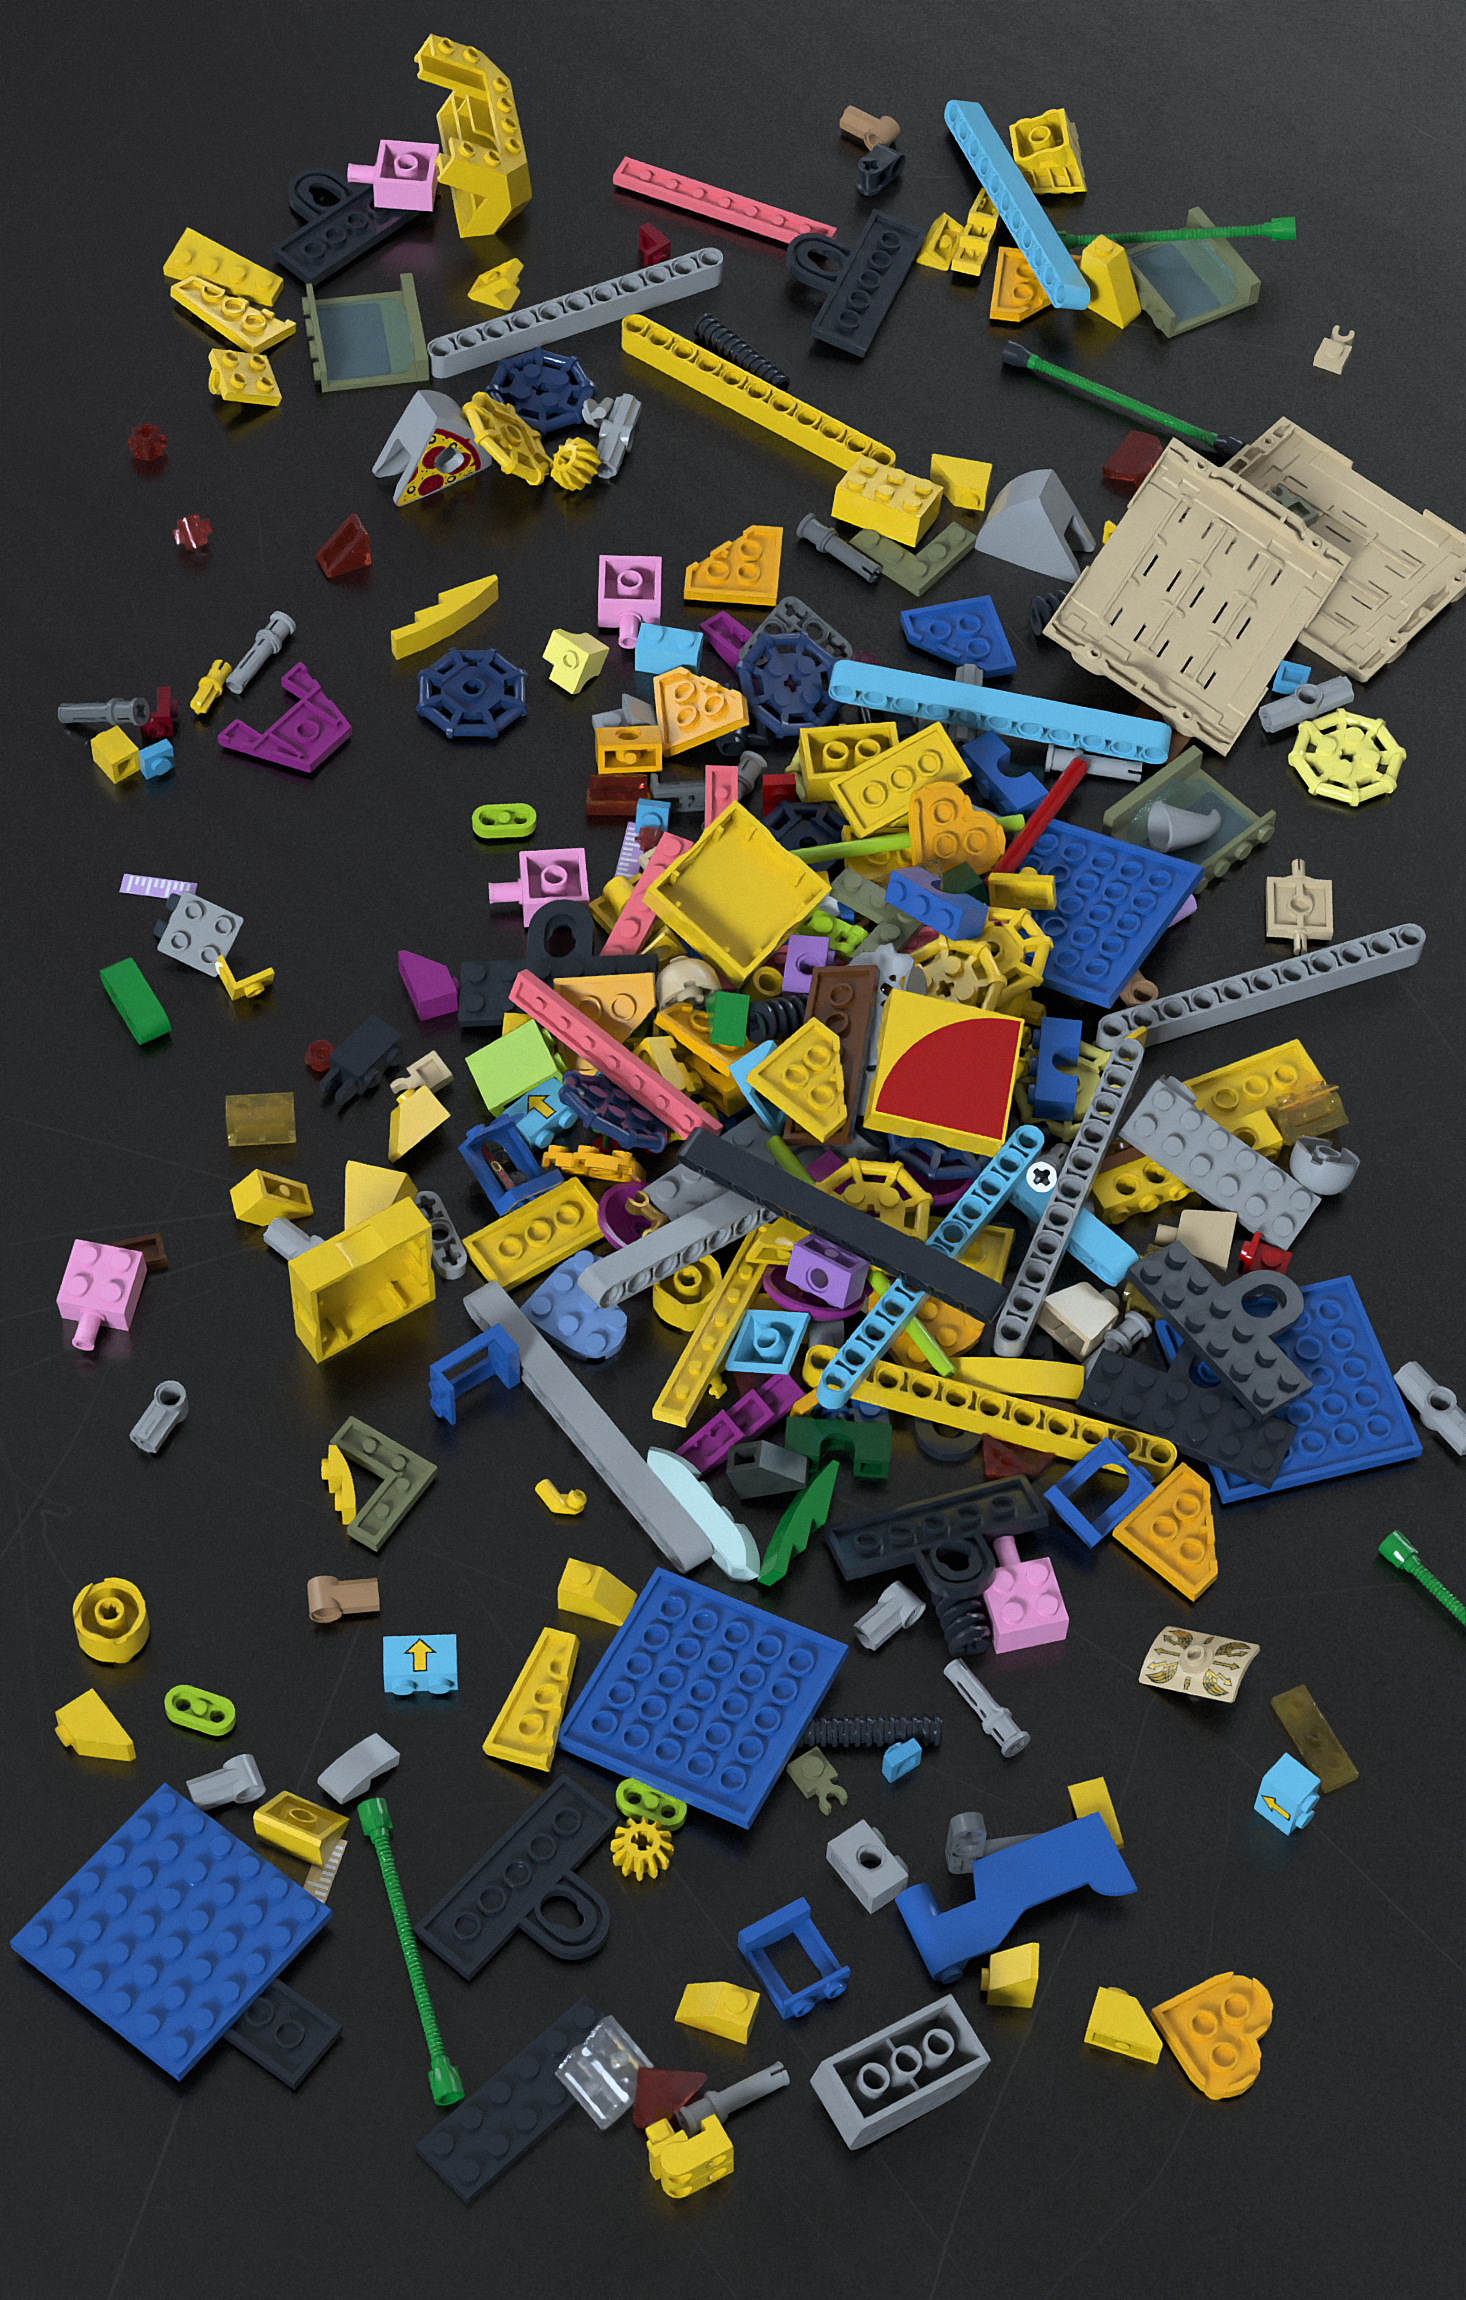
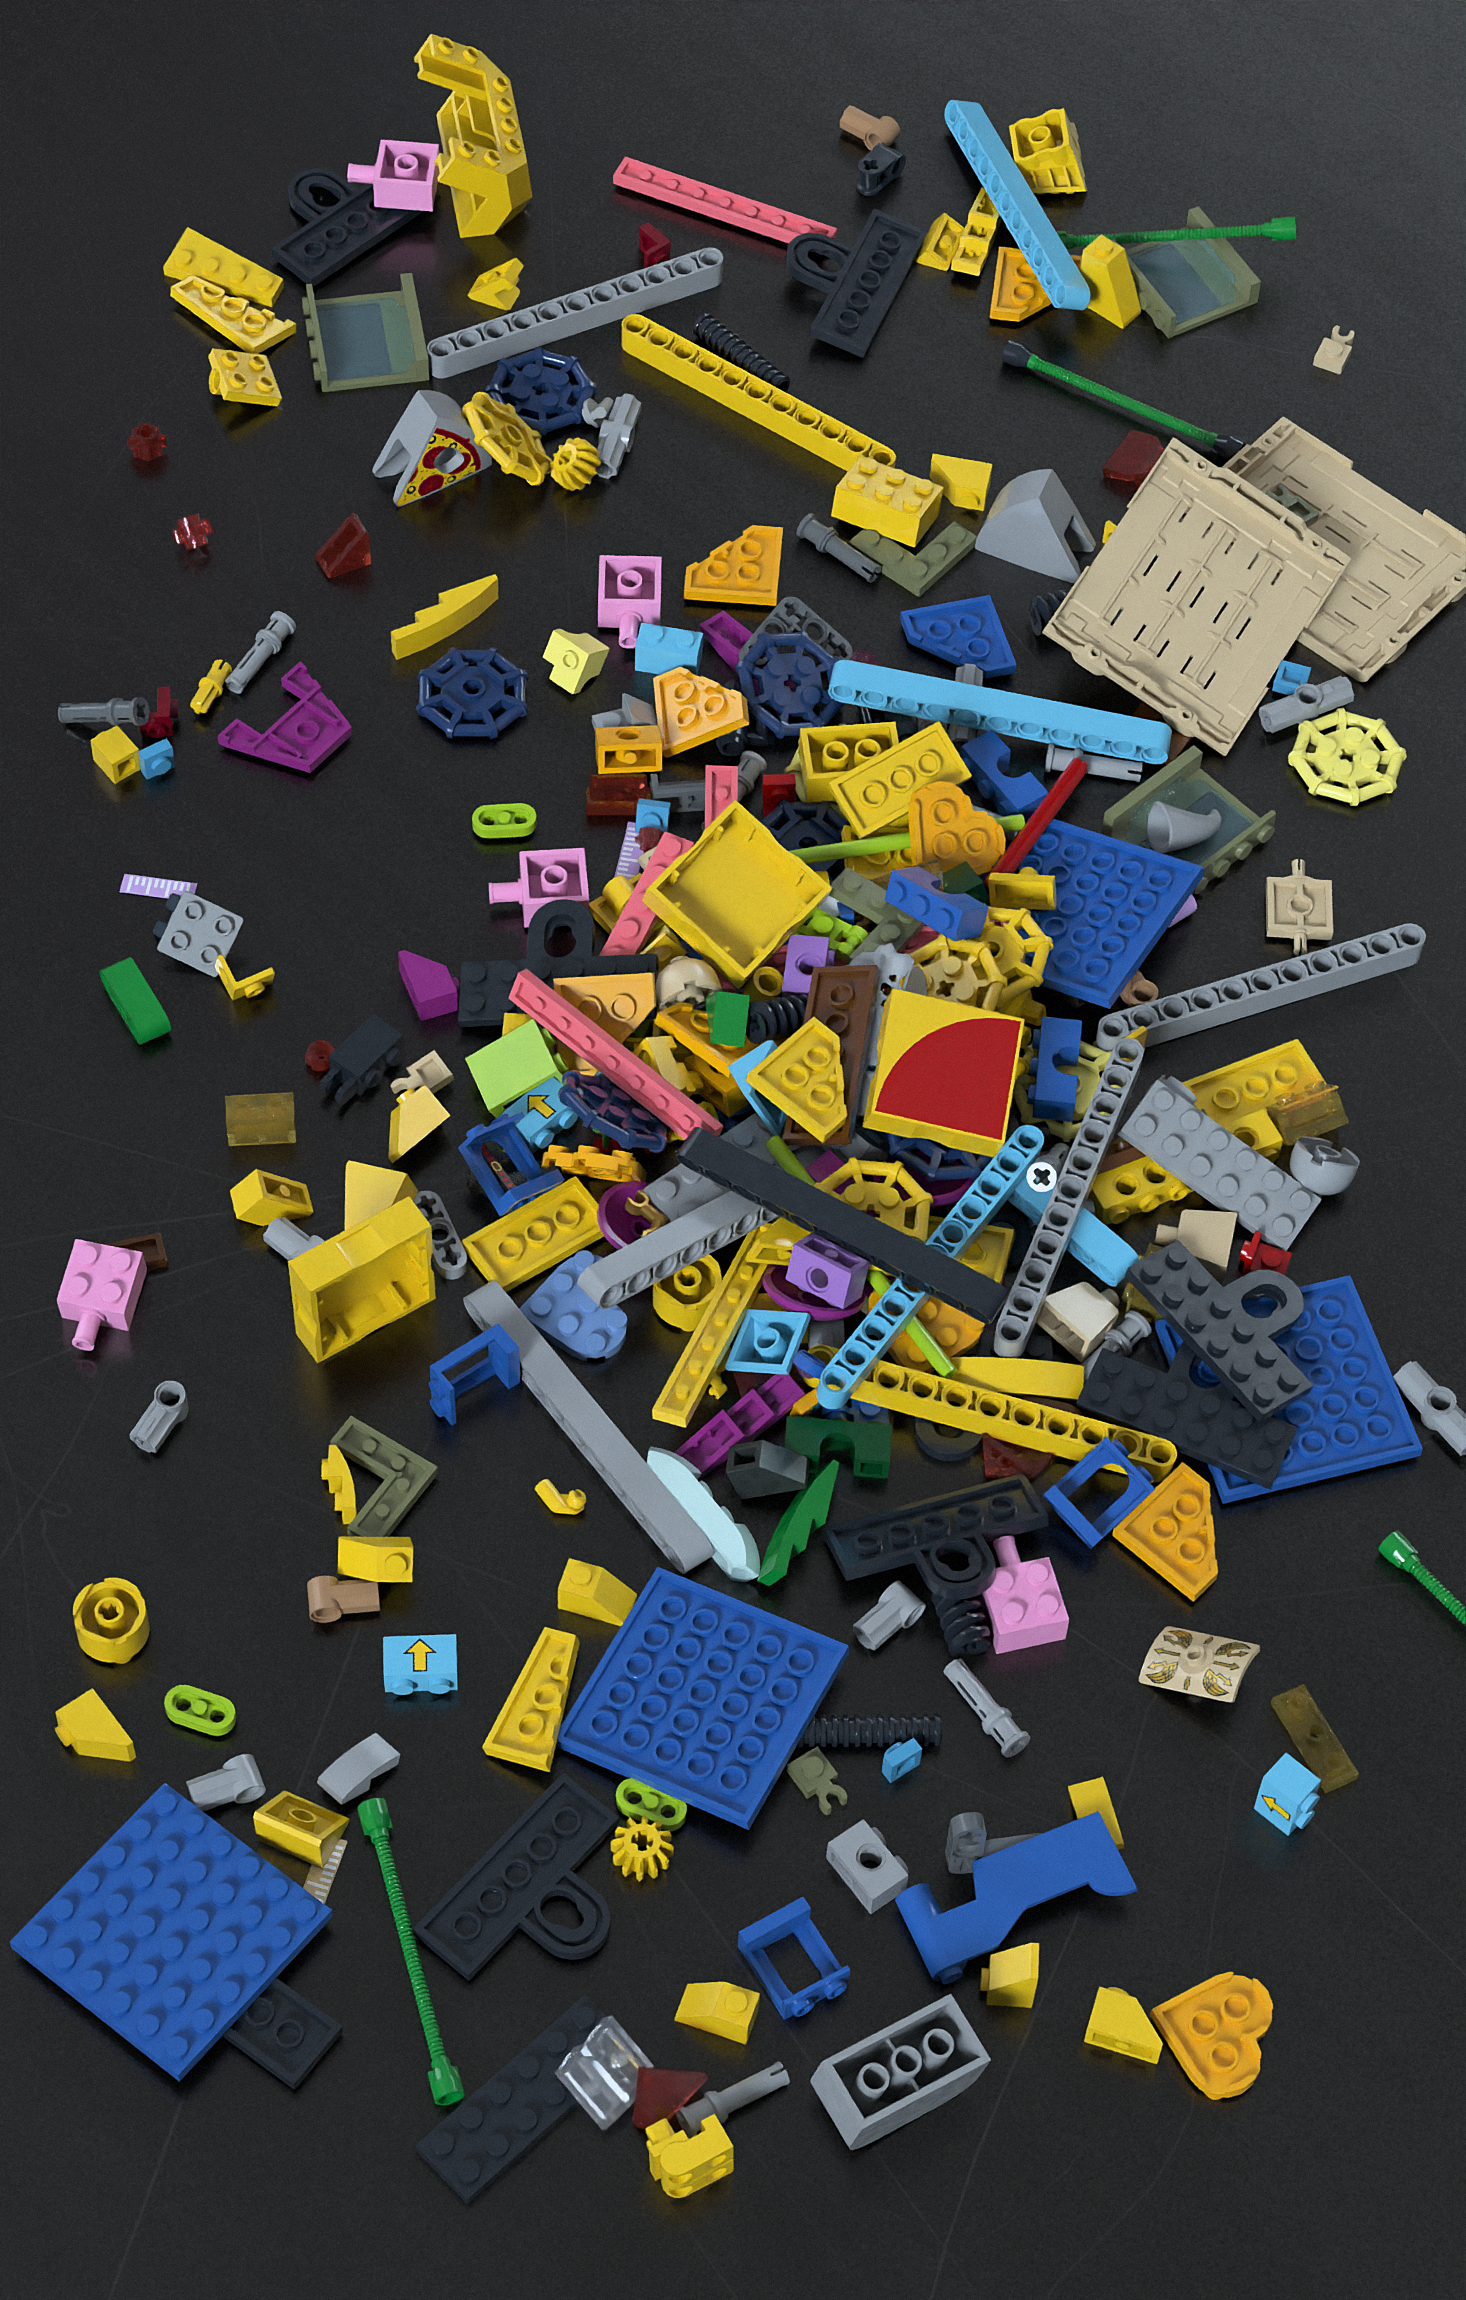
(376, 1558): none -> yellow slope
(808, 1364): none -> blue tile

